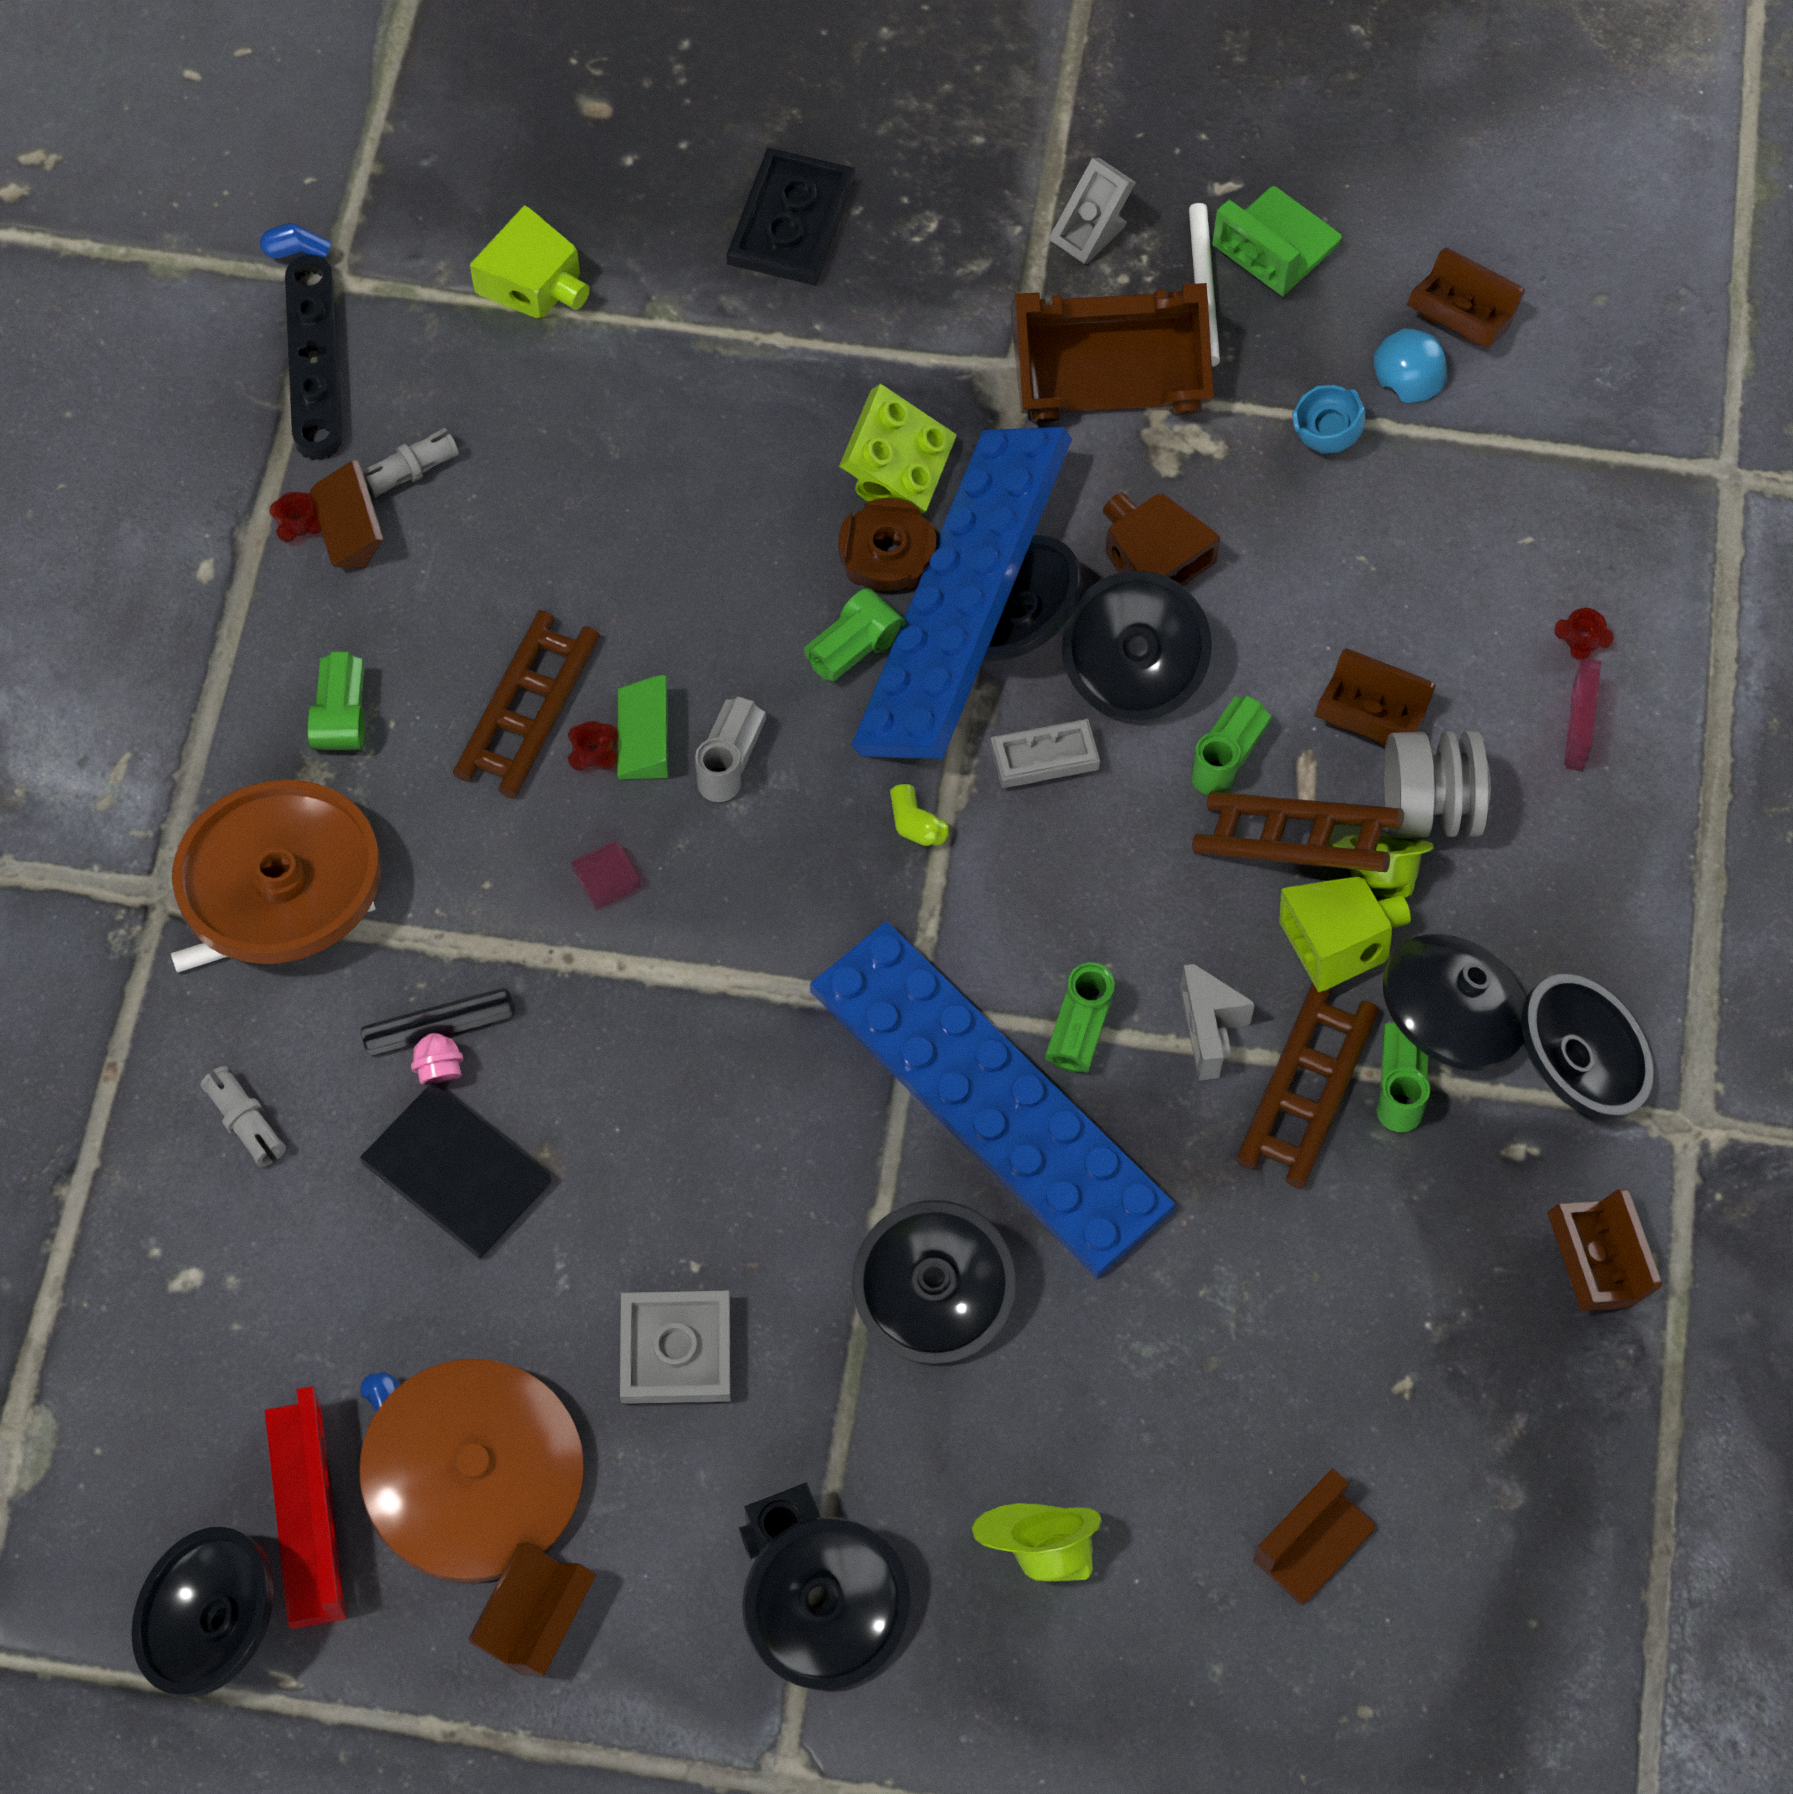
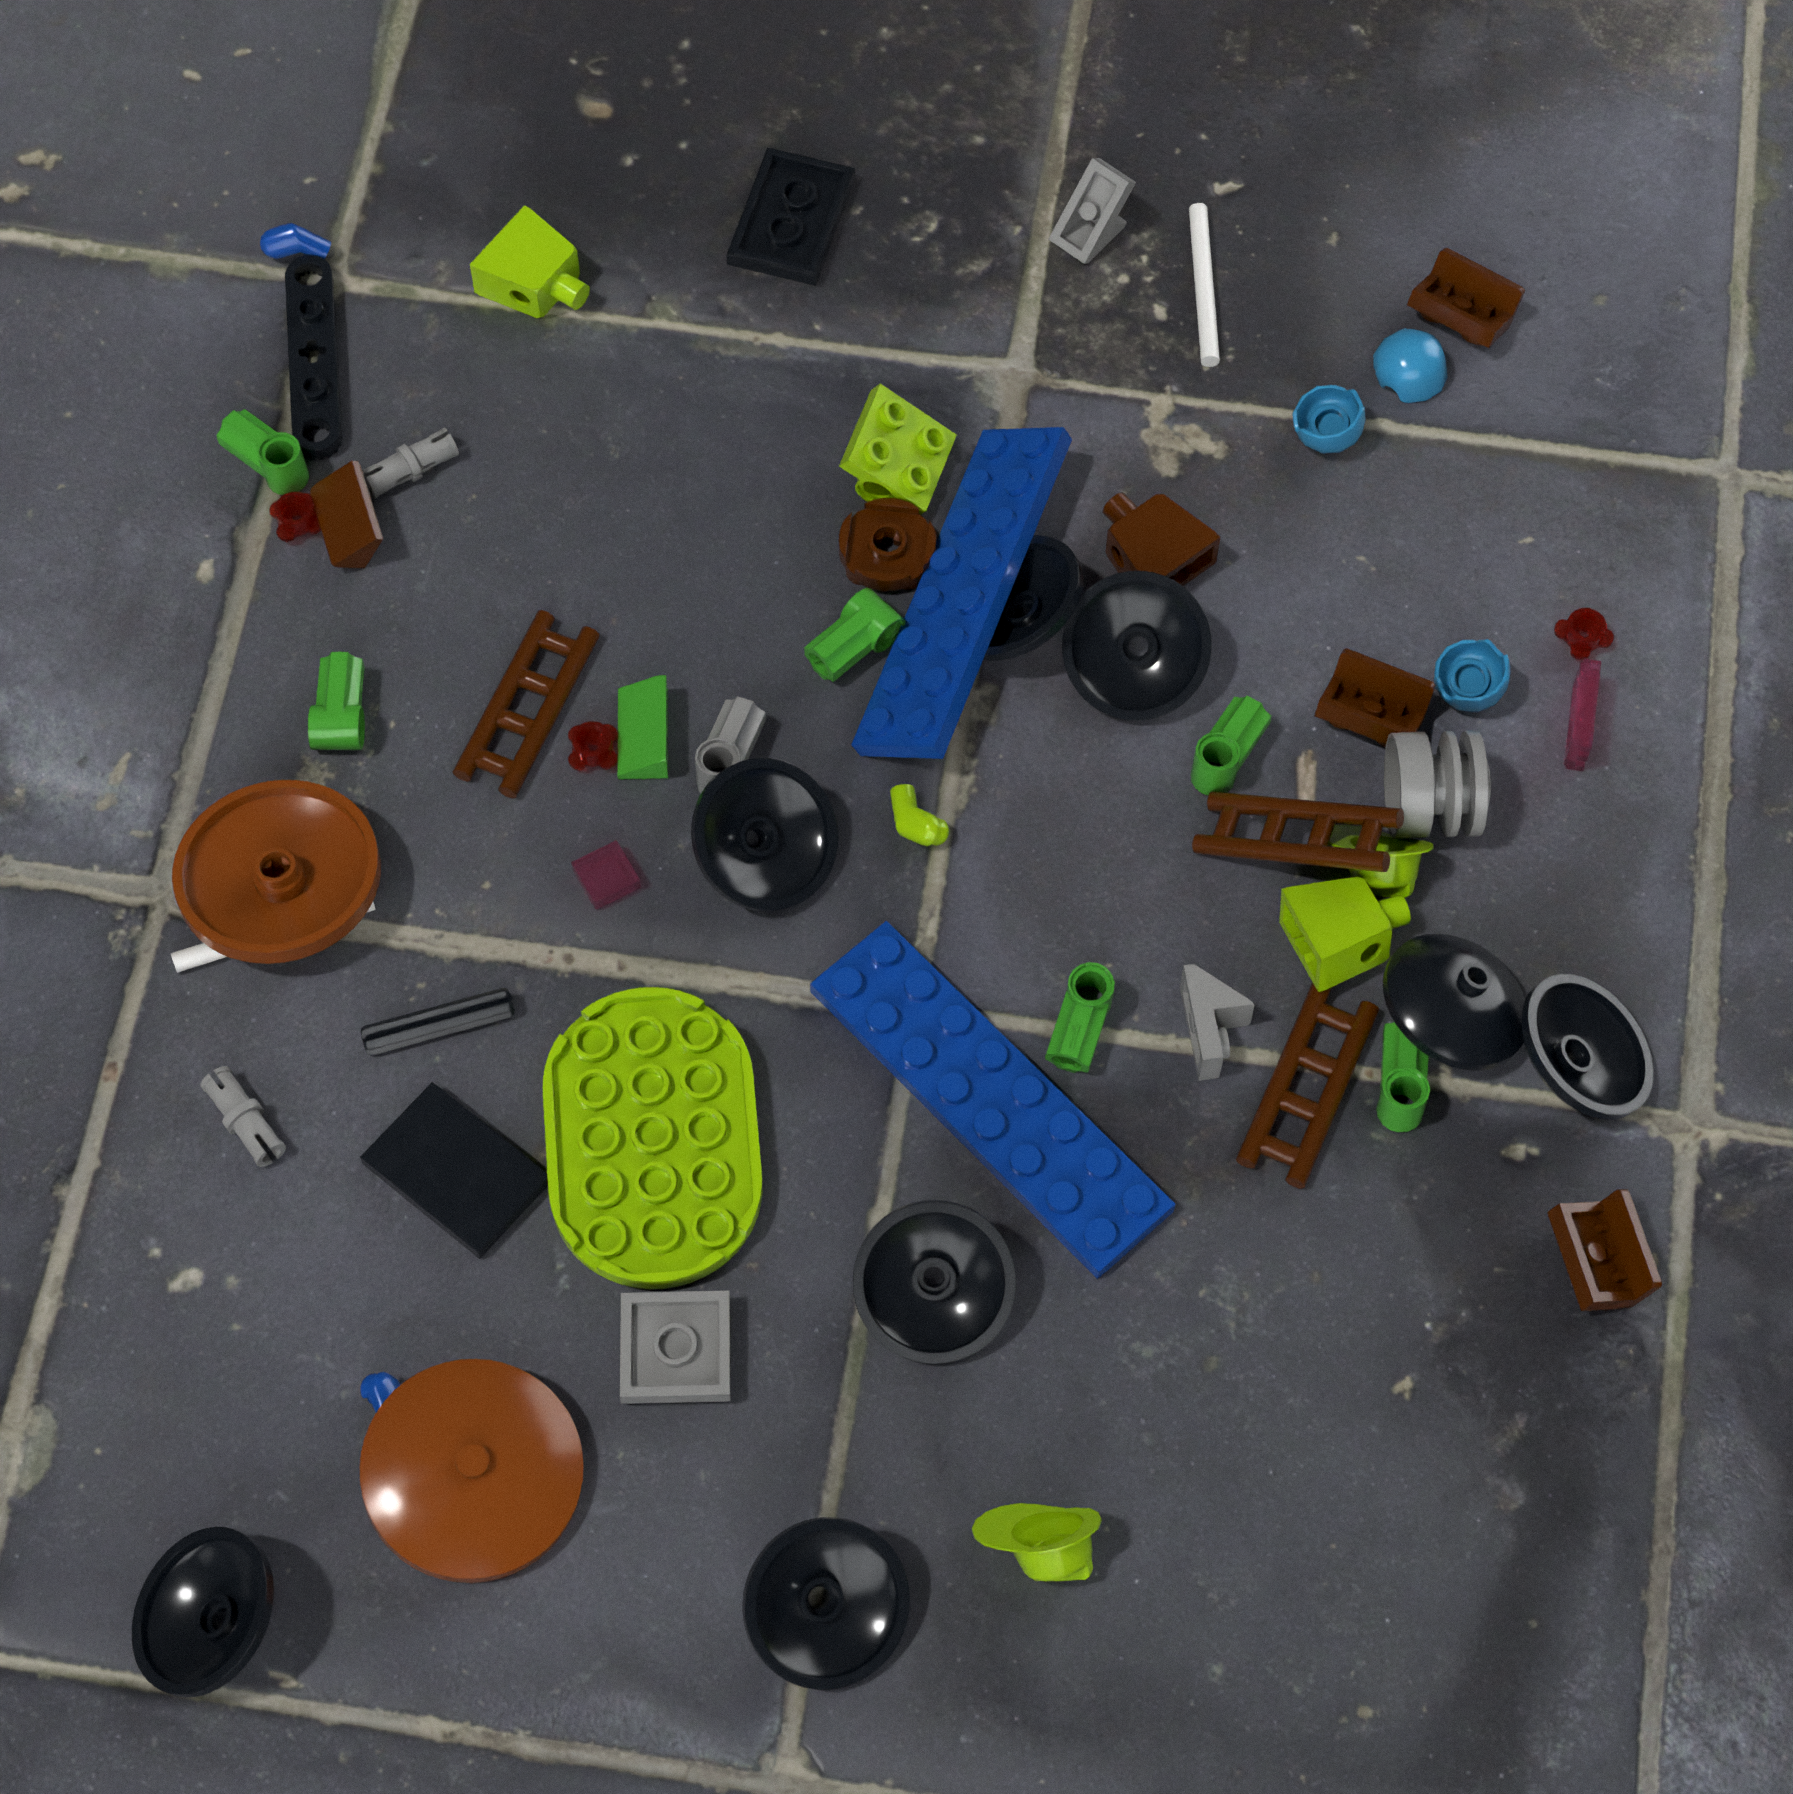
(268, 452): none -> bright green piece
(305, 1512): red fence -> none
(436, 1059): bright pink plate -> none
(531, 1610): reddish brown panel -> none
(652, 1138): none -> lime plate
(791, 1505): black brick -> none
(792, 827): none -> black dish
(1044, 753): light grey plate -> none
(1112, 352): reddish brown windscreen -> none
(1274, 239): bright green bracket -> none
(1314, 1539): reddish brown panel -> none
(1472, 675): none -> dark azure hair

